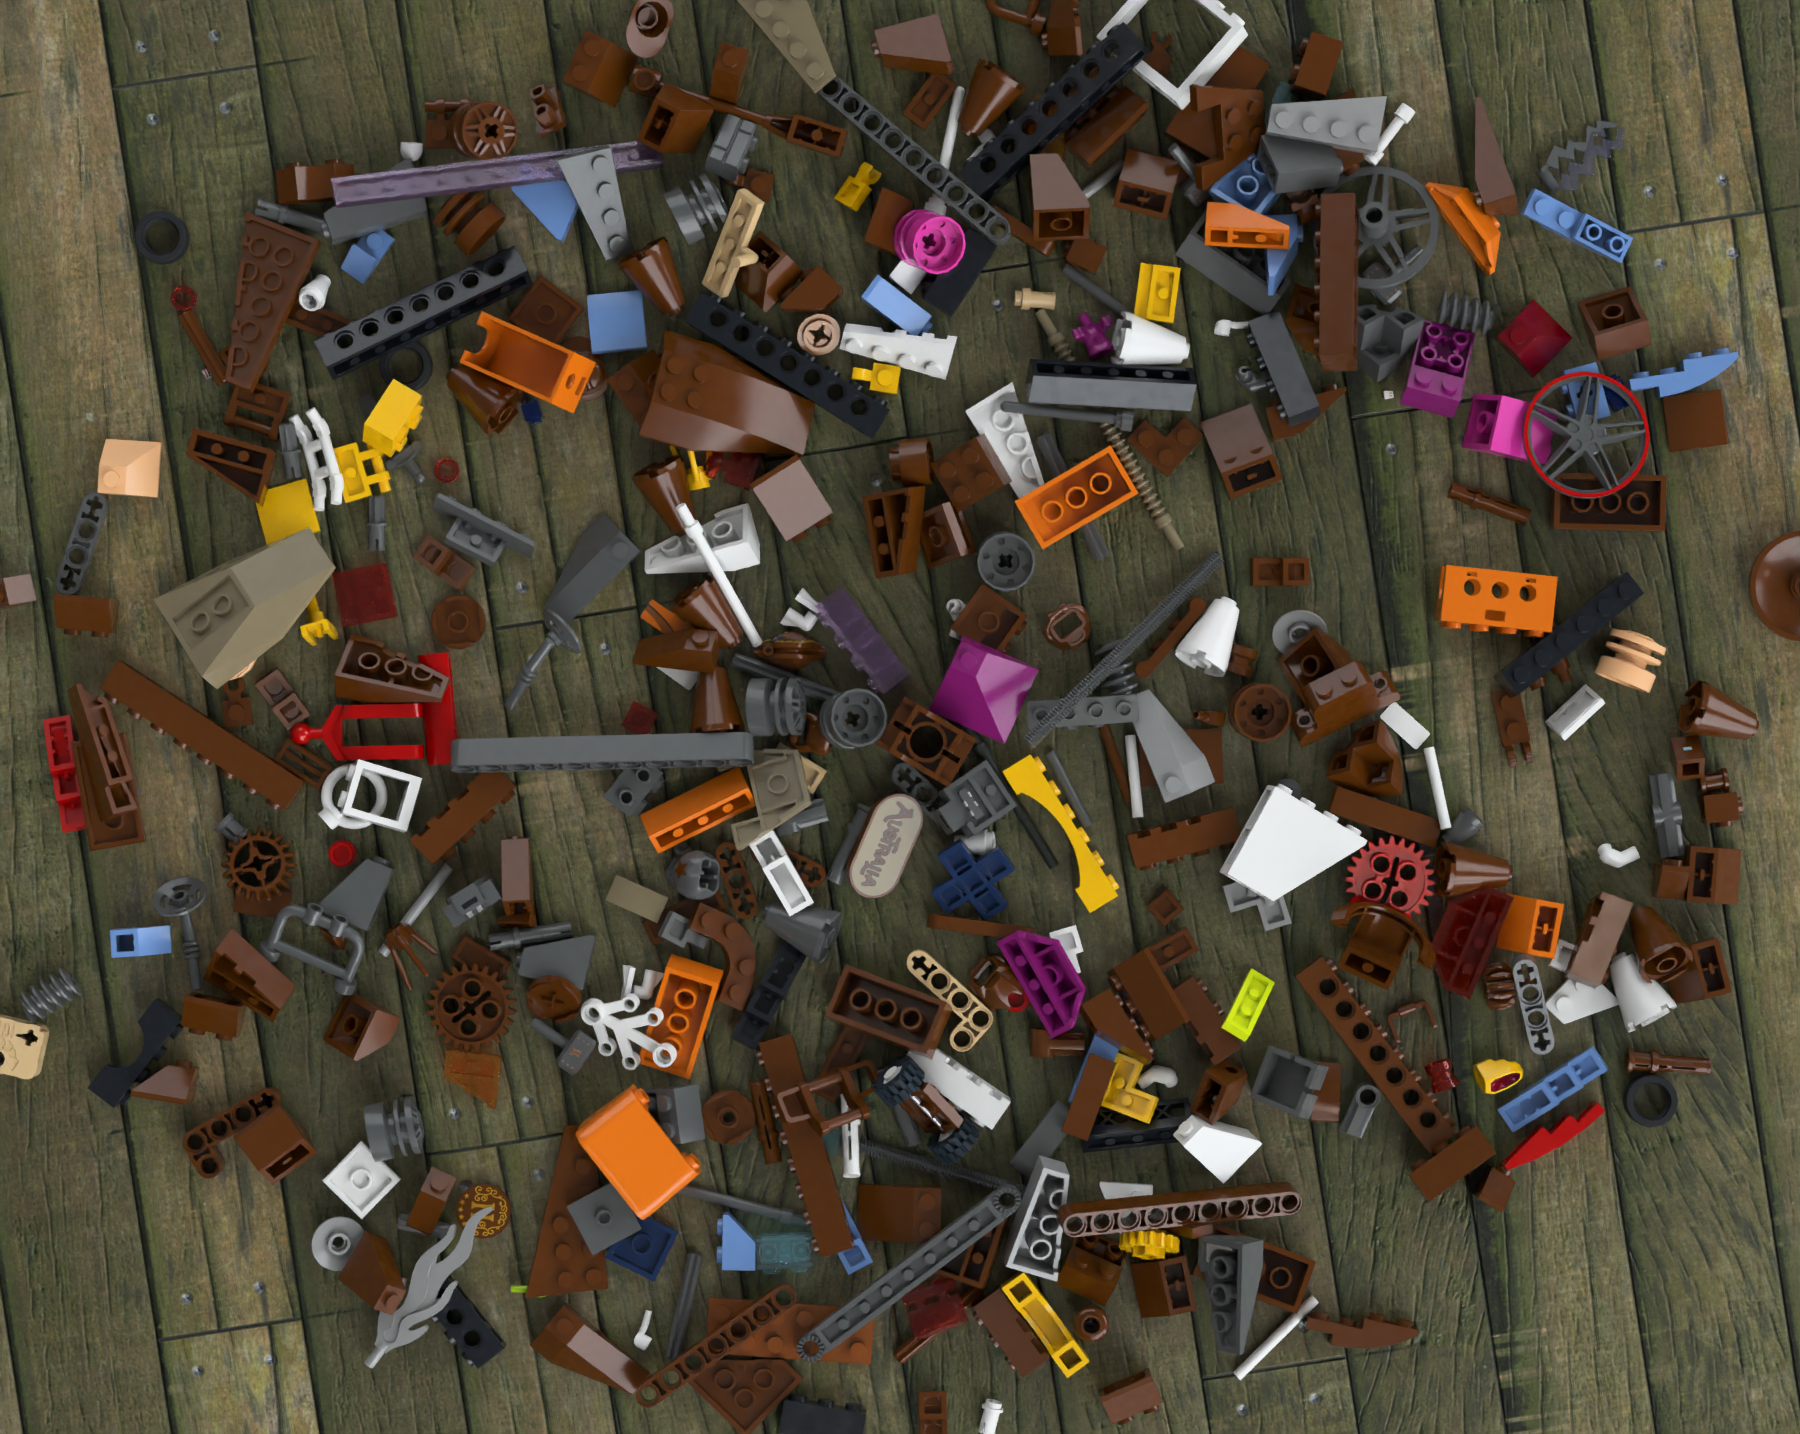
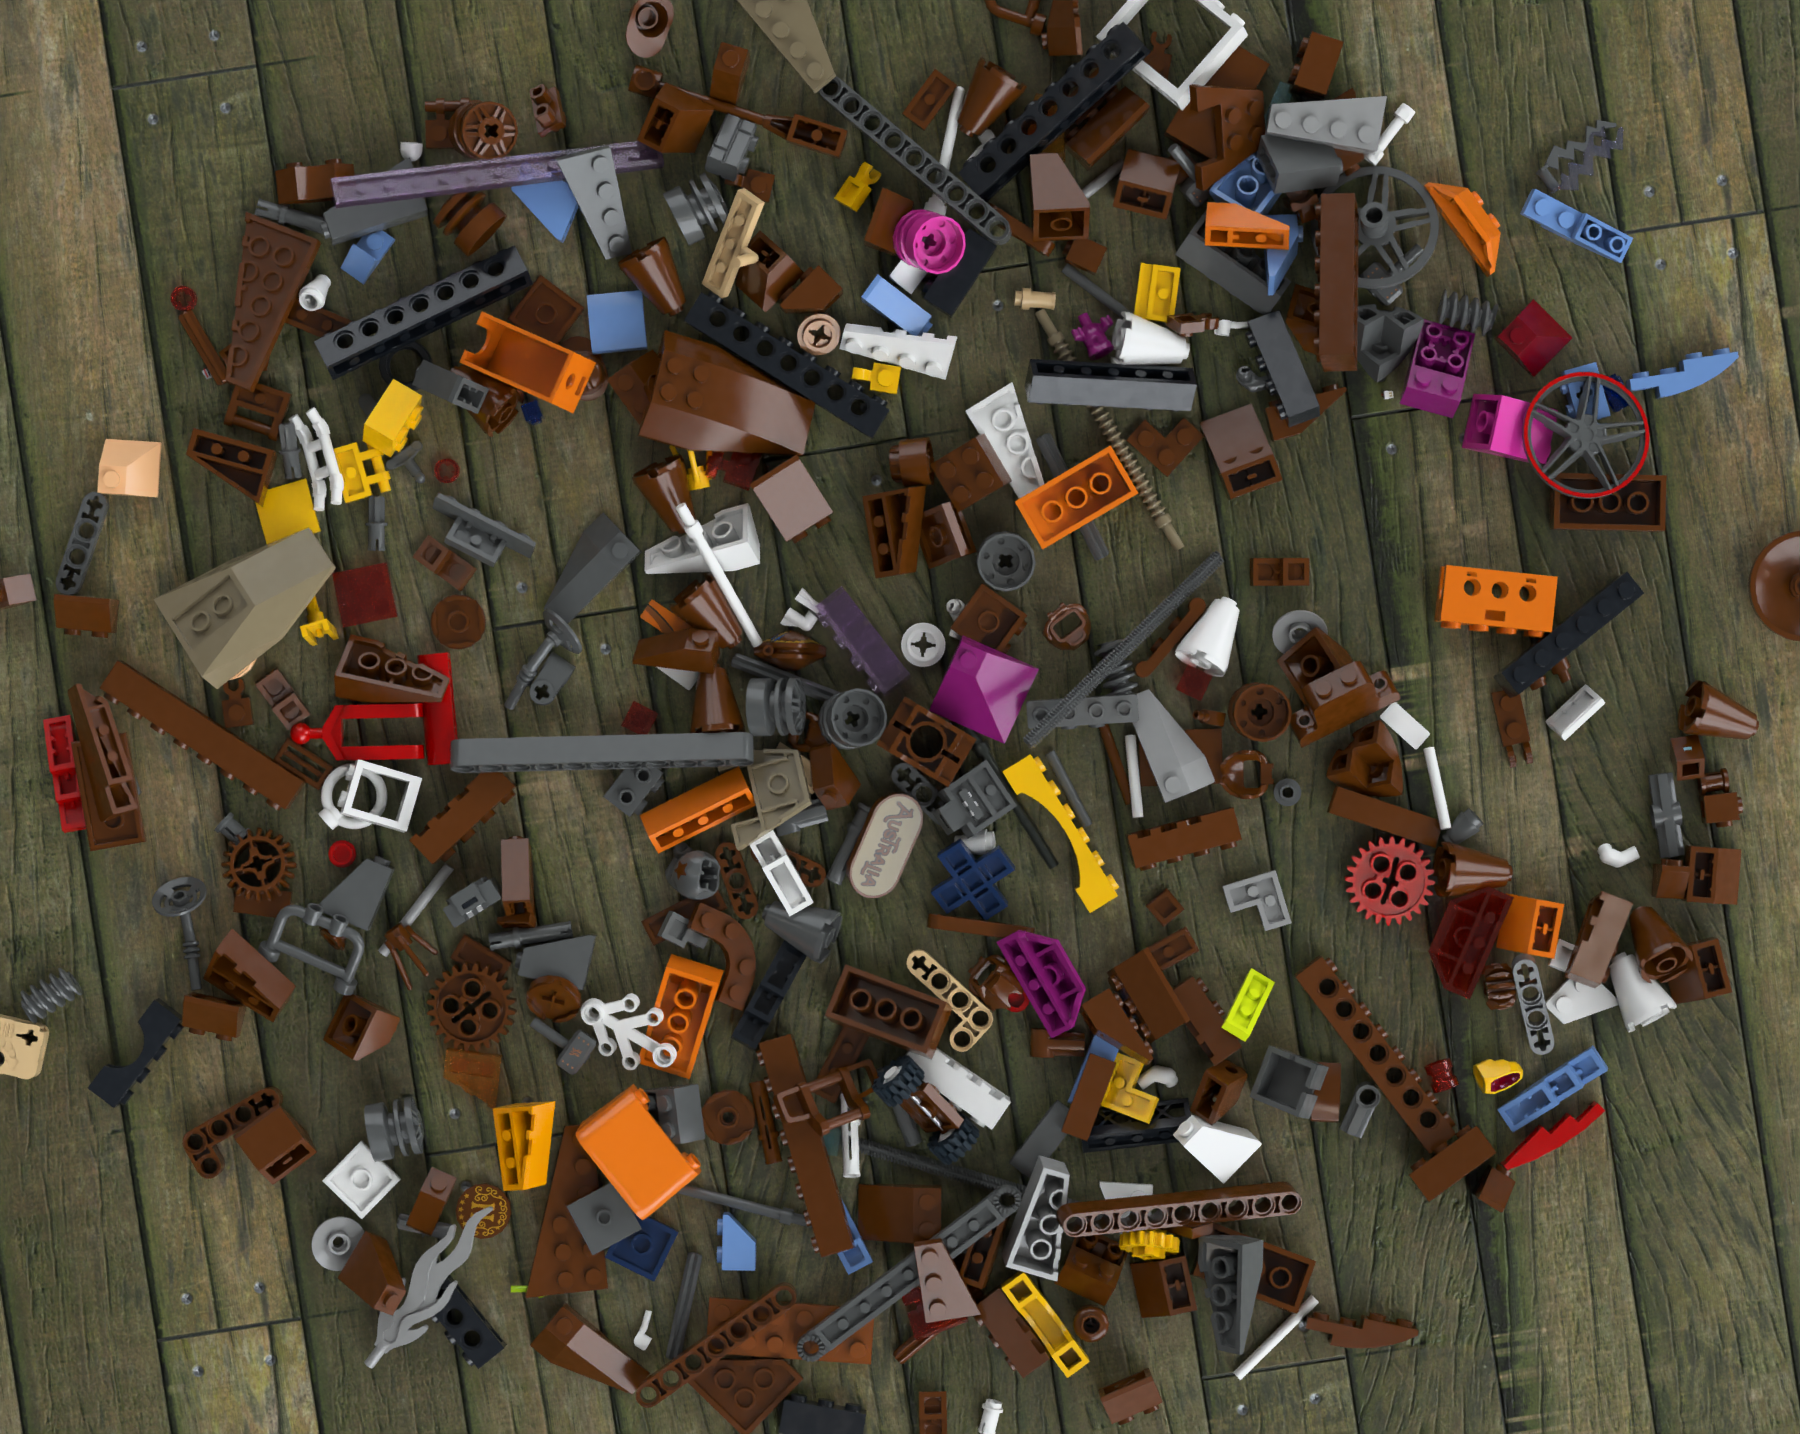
(140, 941): medium blue slope -> none
(159, 216): black tyre -> none
(172, 1084): reddish brown slope -> none
(450, 386): none -> dark grey slope
(524, 1143): none -> light orange wedge
(553, 674): none -> dark grey piece
(600, 69): reddish brown slope -> none
(636, 898): dark tan slope -> none
(650, 980): white piece -> none
(784, 1251): clear light blue brick -> none
(832, 777): none -> reddish brown slope
(913, 635): none -> white gear
(914, 46): reddish brown slope -> none
(941, 1285): none -> wing
(1070, 942): white plate -> none
(1121, 419): dark grey piece -> none
(1189, 323): none -> reddish brown plate
(1194, 682): none -> clear red plate
(1233, 774): none -> reddish brown helmet
(1240, 660): reddish brown wheel -> none
(1287, 844): white slope -> none
(1379, 942): reddish brown piece -> none
(1406, 1009): reddish brown piece -> none
(1478, 499): reddish brown pin -> none
(1492, 178): reddish brown wedge -> none
(1614, 323): reddish brown slope -> none
(1630, 660): light nougat wheel -> none
(1654, 1062): reddish brown pin -> none
(1665, 1115): black tyre -> none
(1695, 420): reddish brown slope -> none

